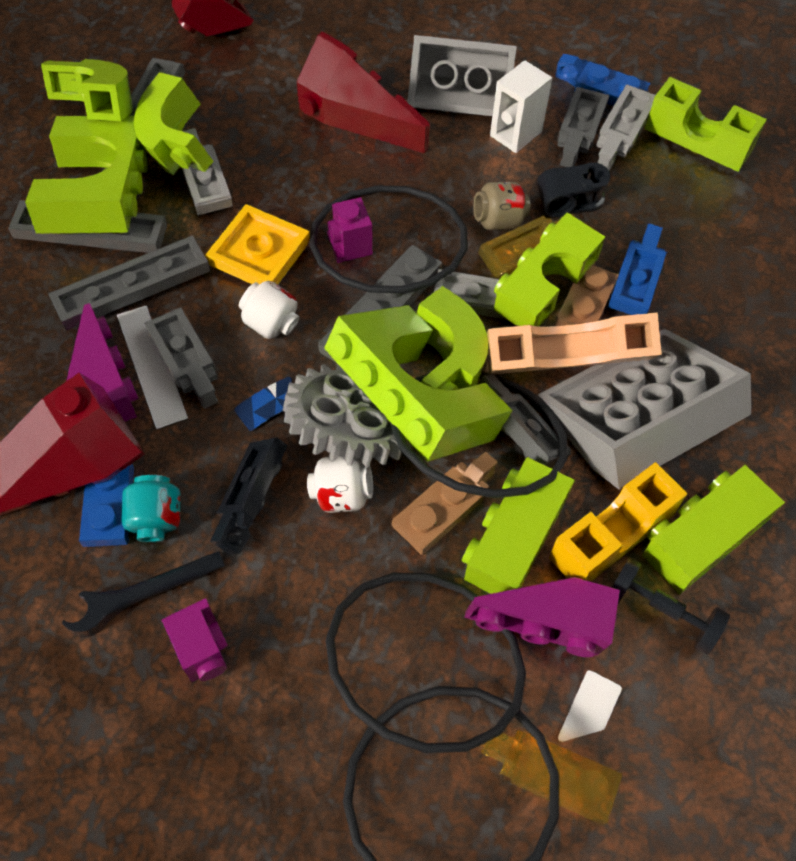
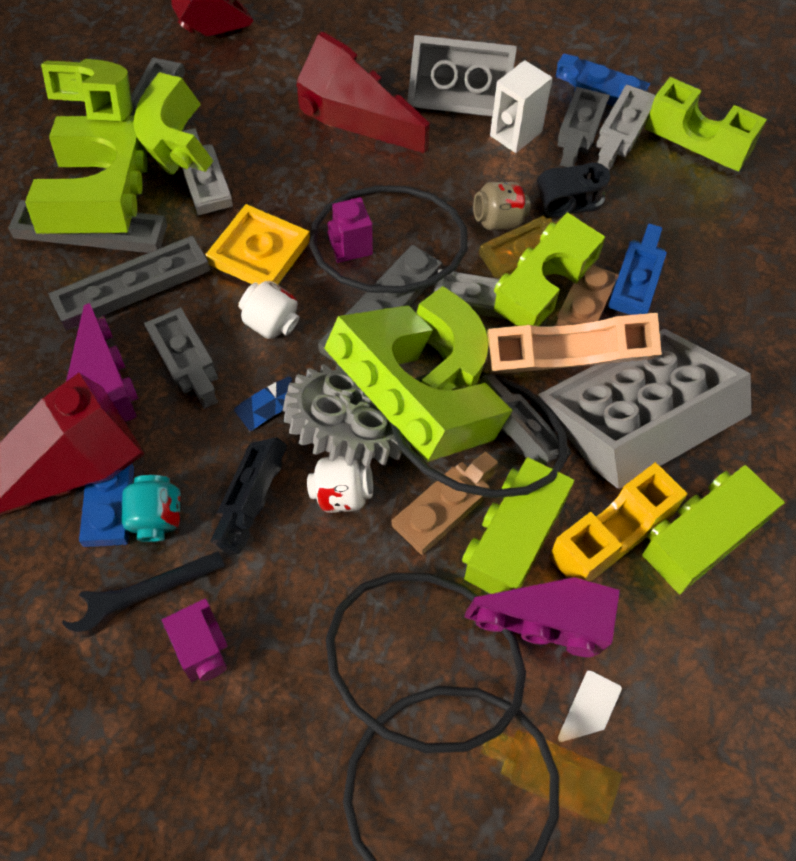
(152, 372): white sticker -> none
(710, 630): black wheel -> none

